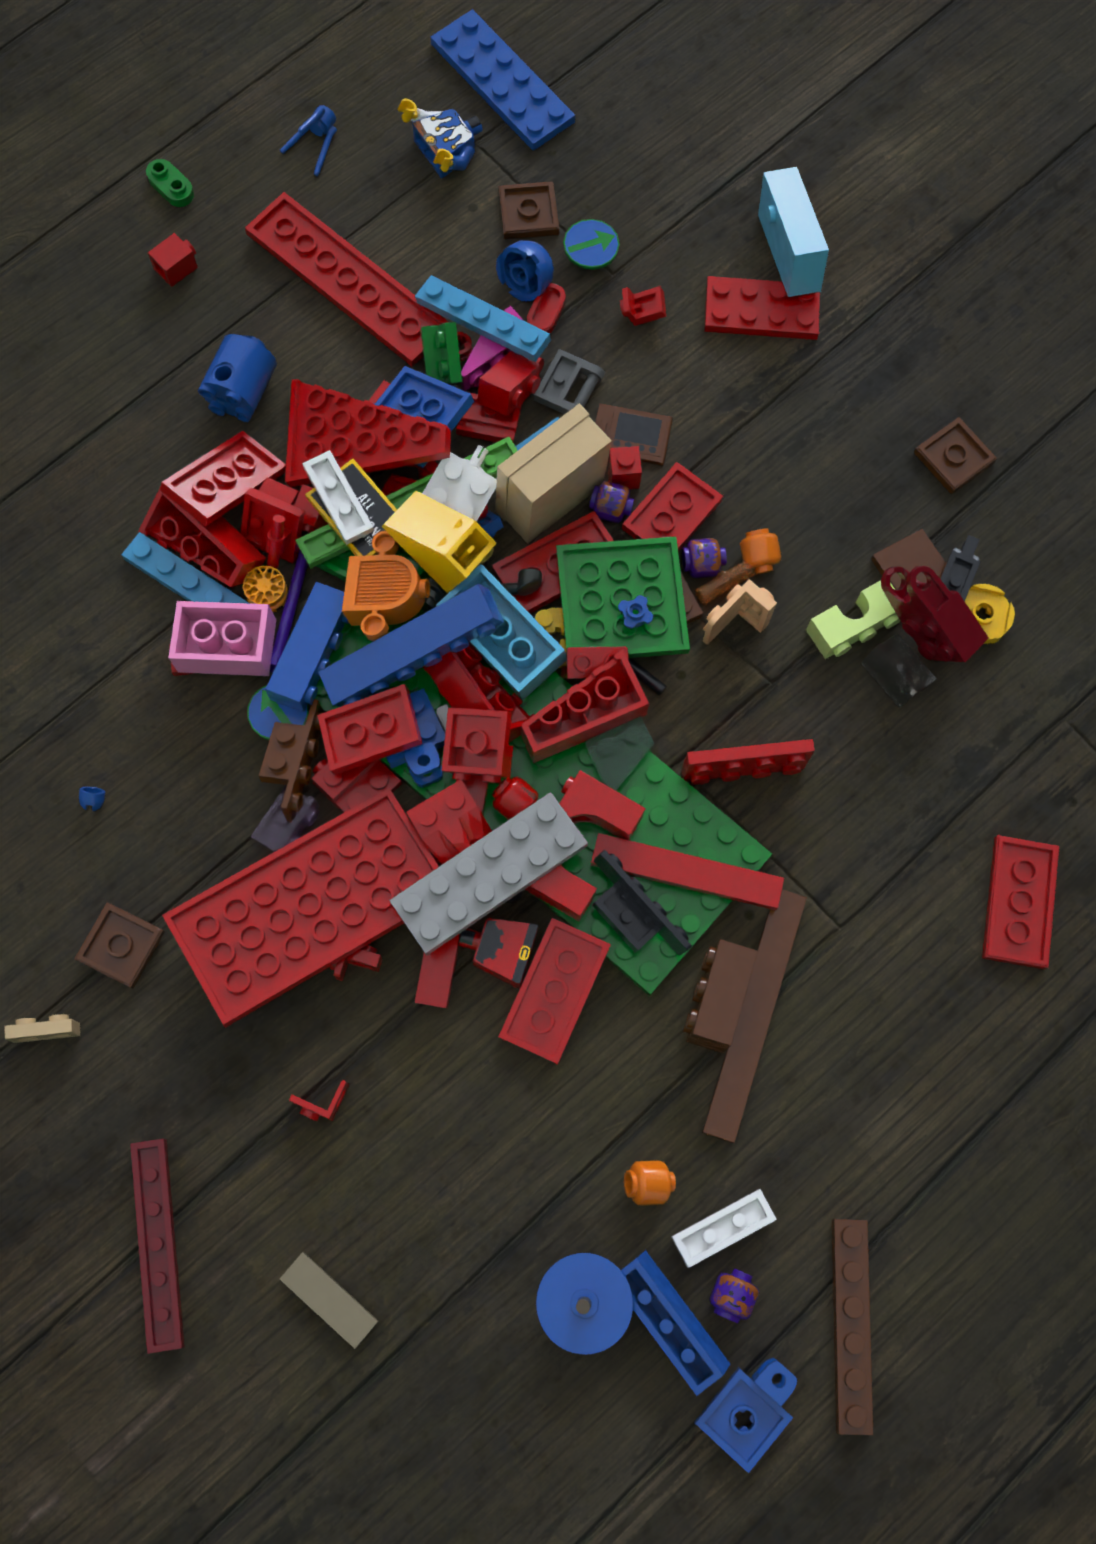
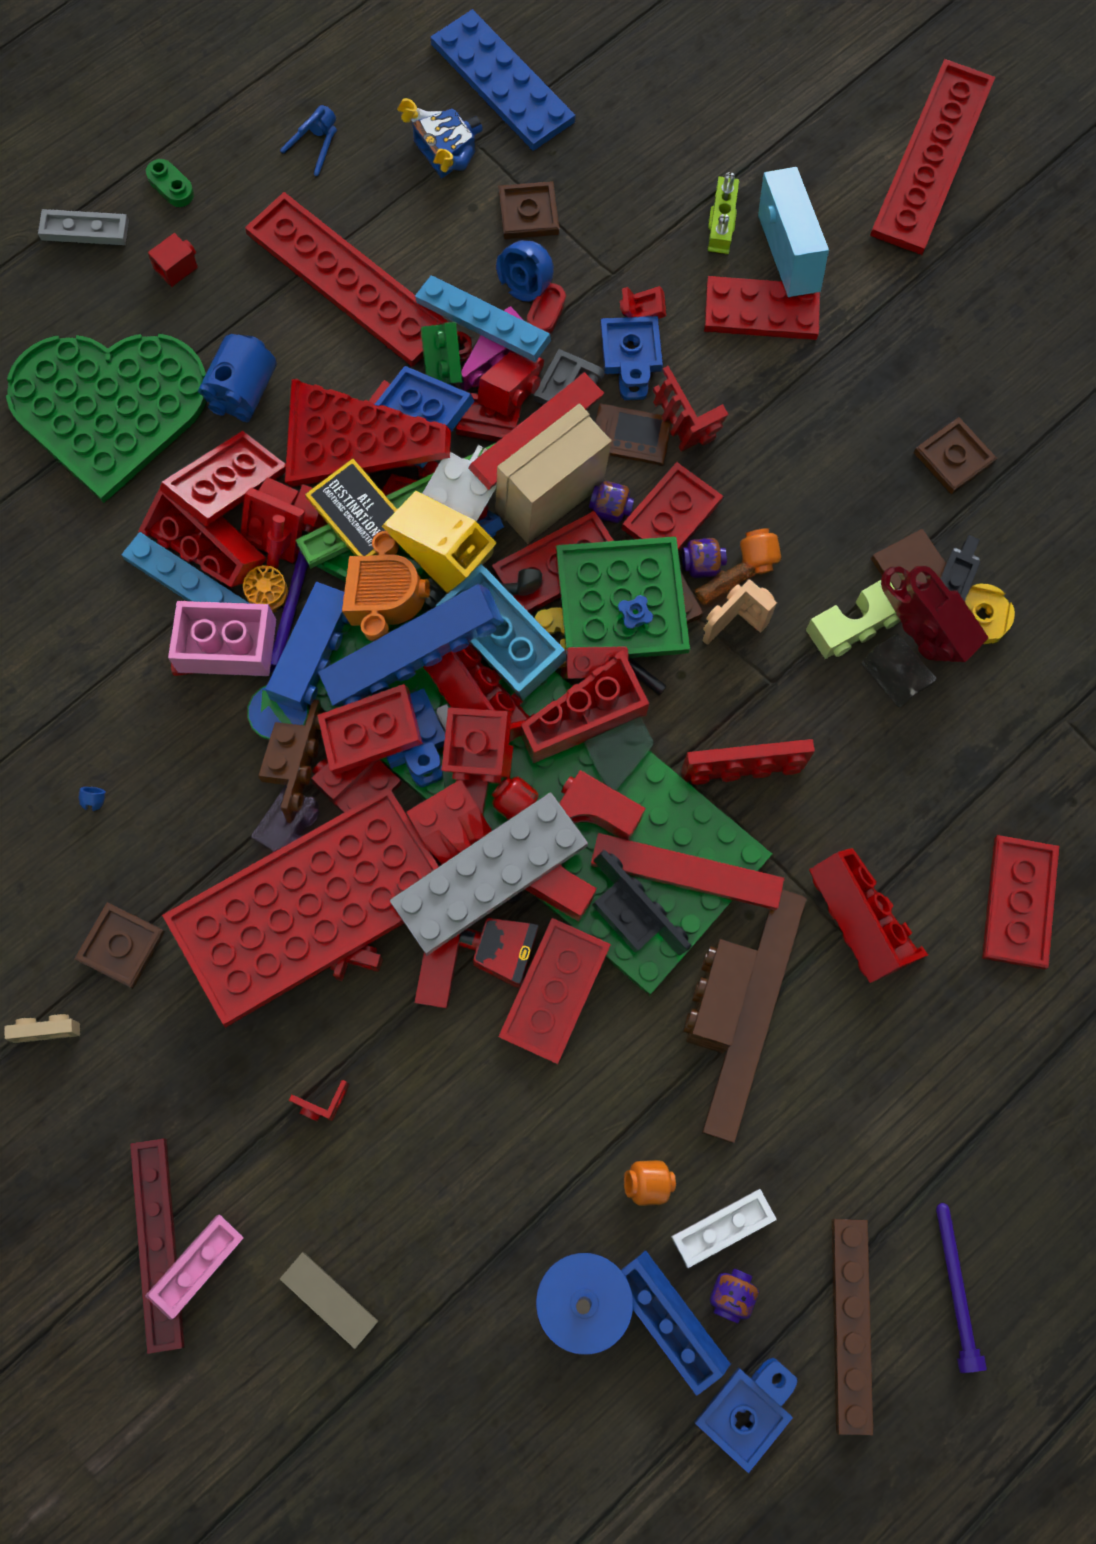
(83, 227): none -> light grey plate
(106, 407): none -> green plate
(194, 1267): none -> bright pink plate
(338, 497): white plate -> none
(580, 391): none -> red tile
(591, 244): blue piece -> none
(625, 466): red brick -> none
(631, 364): none -> blue plate
(687, 426): none -> red plate
(723, 214): none -> lime piece
(864, 916): none -> red wedge
(932, 157): none -> red plate
(970, 1357): none -> dark purple piece

